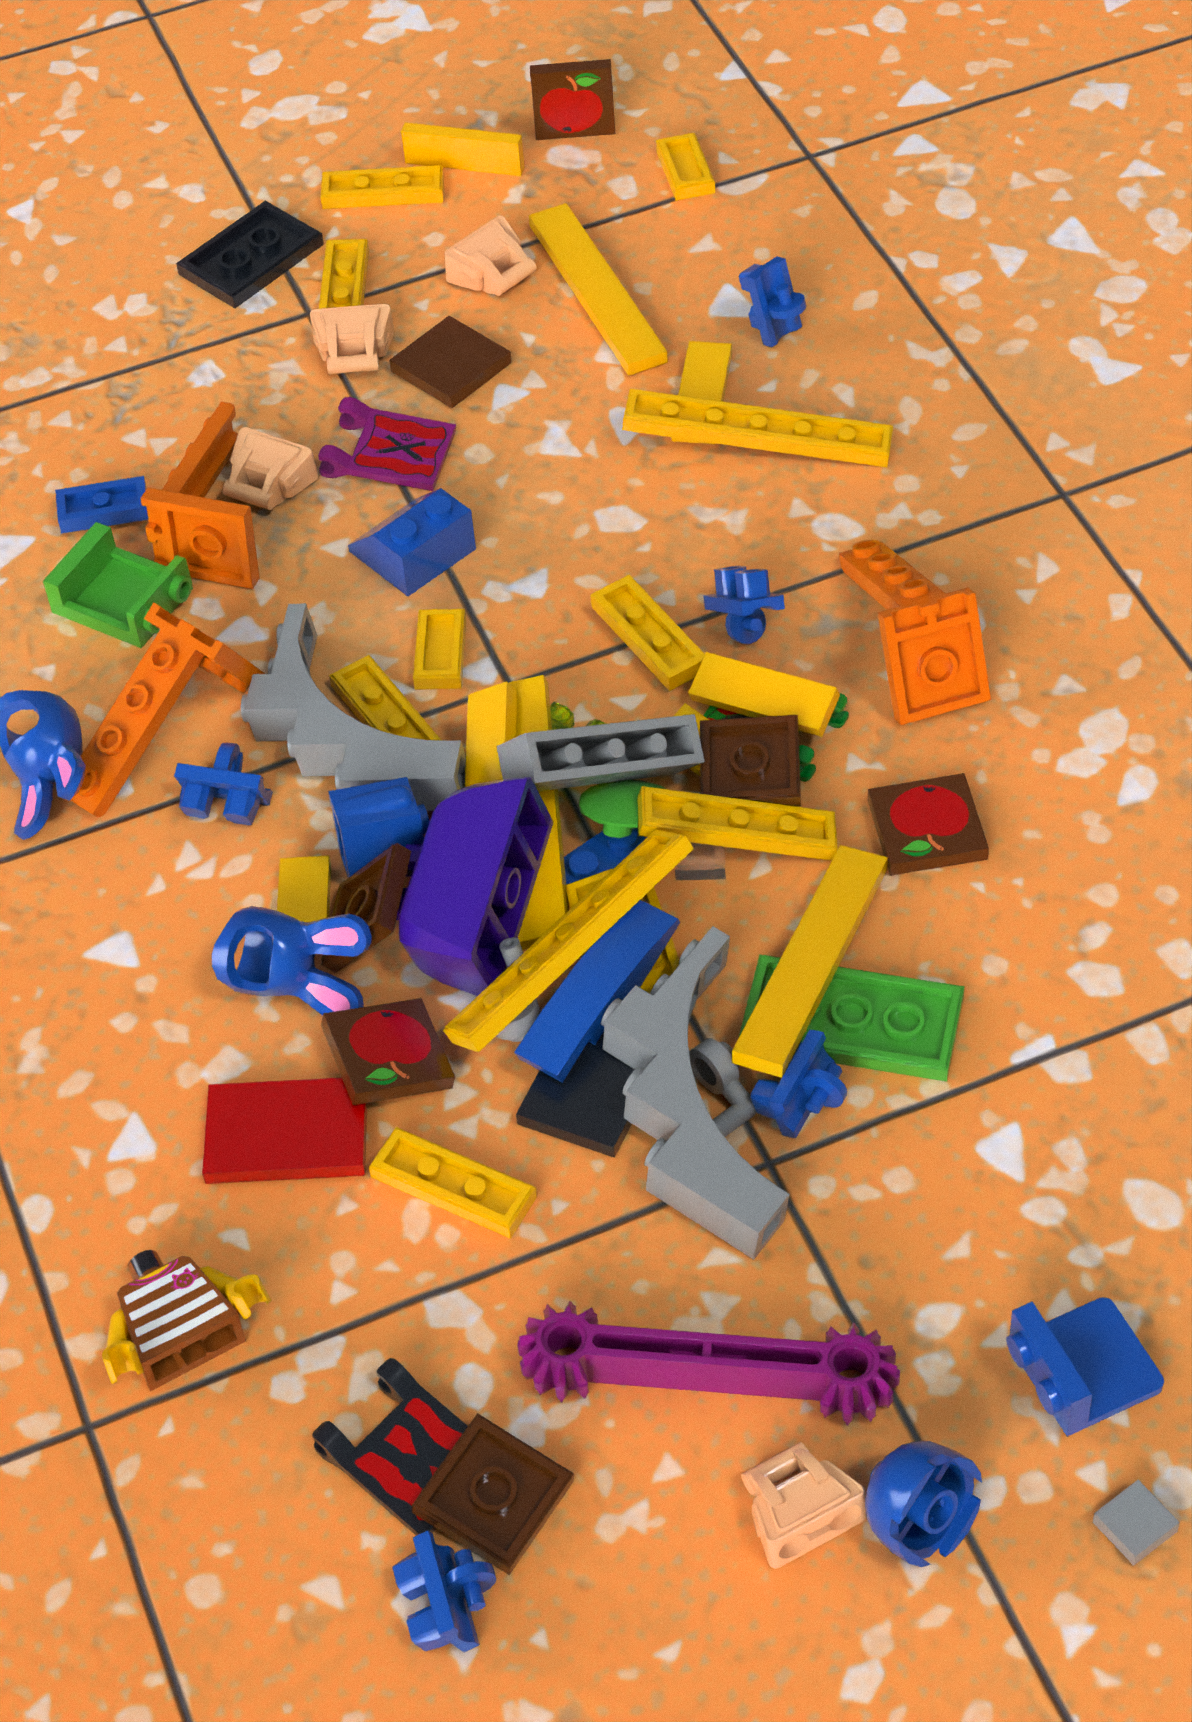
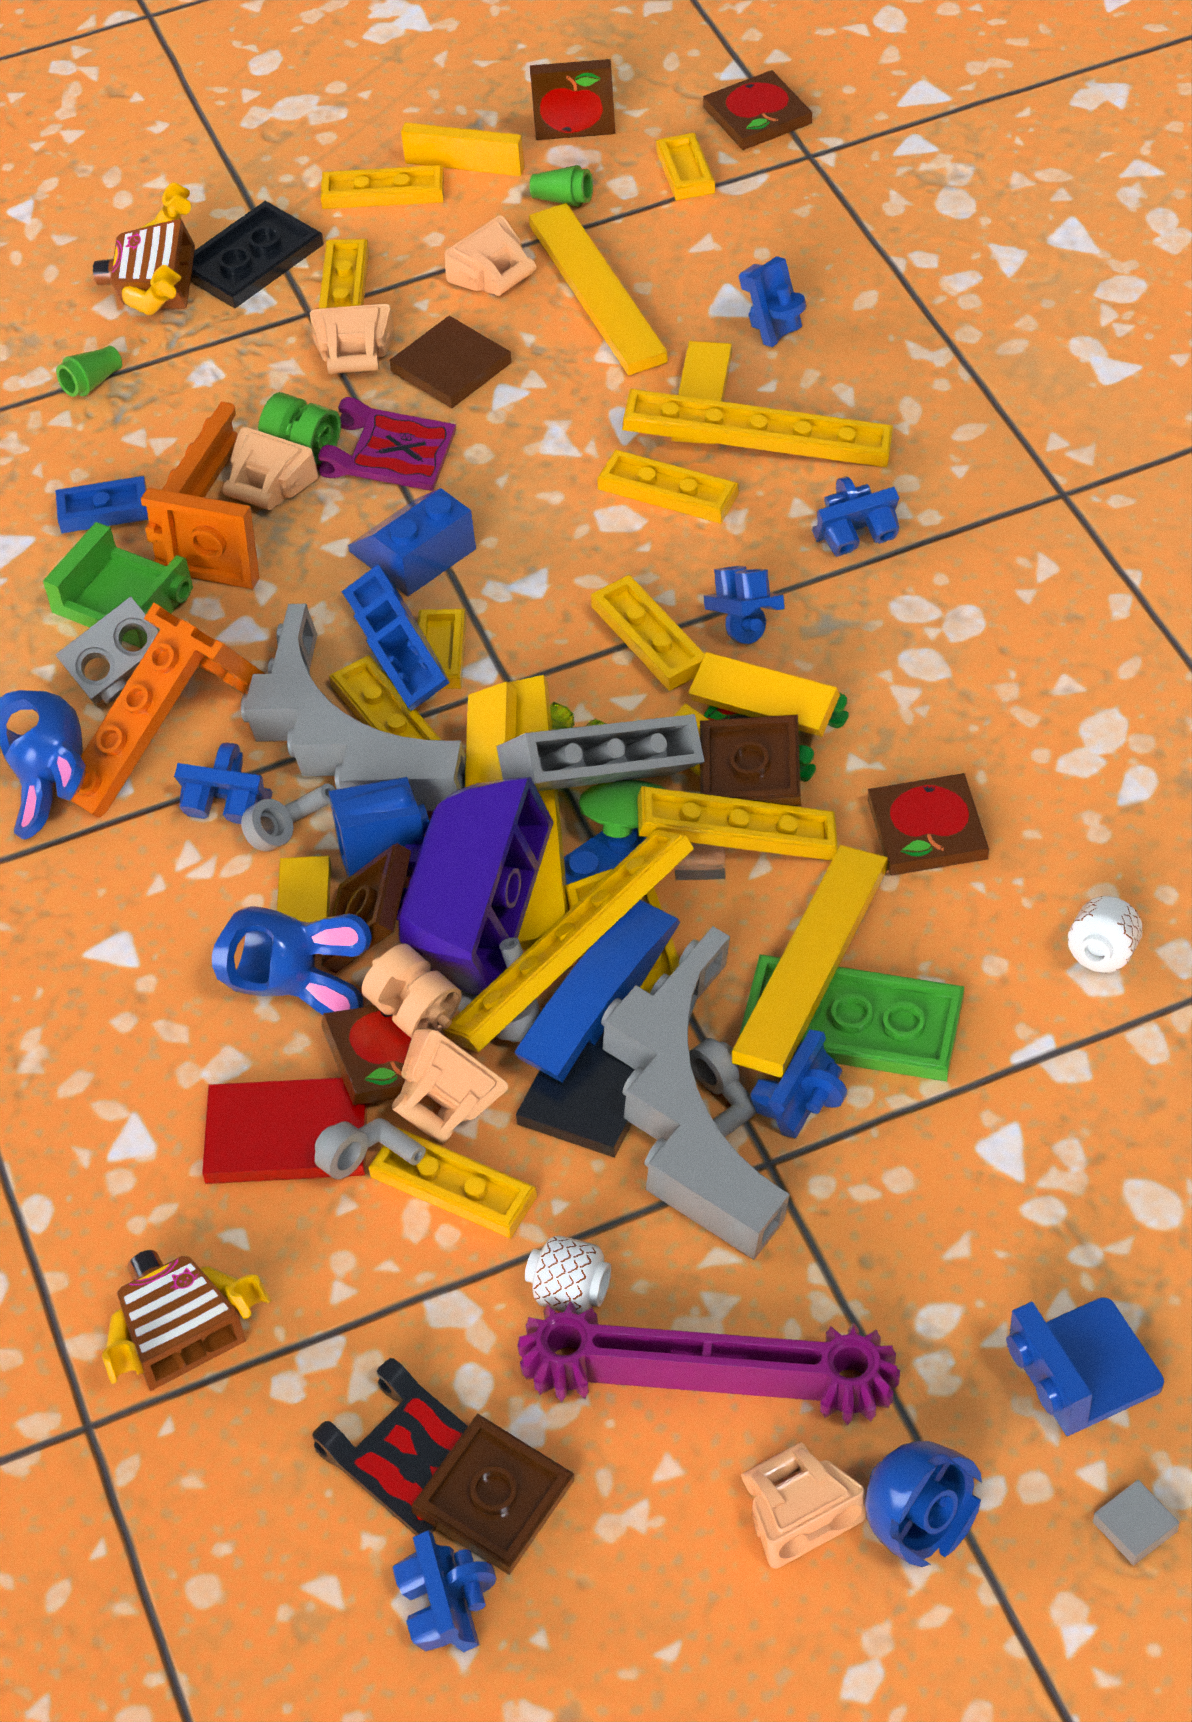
(85, 371): none -> bright green cone
(105, 642): none -> light grey brick
(155, 261): none -> torso
(279, 818): none -> light grey plate
(300, 422): none -> bright green wheel
(344, 1146): none -> light grey plate
(395, 637): none -> blue slope
(406, 987): none -> light nougat wheel
(449, 1078): none -> light nougat piece
(563, 185): none -> bright green cone
(567, 1272): none -> white head
(668, 486): none -> yellow tile
(757, 109): none -> reddish brown tile
(855, 509): none -> blue hips
(926, 635): orange bracket -> none
(1105, 929): none -> white head

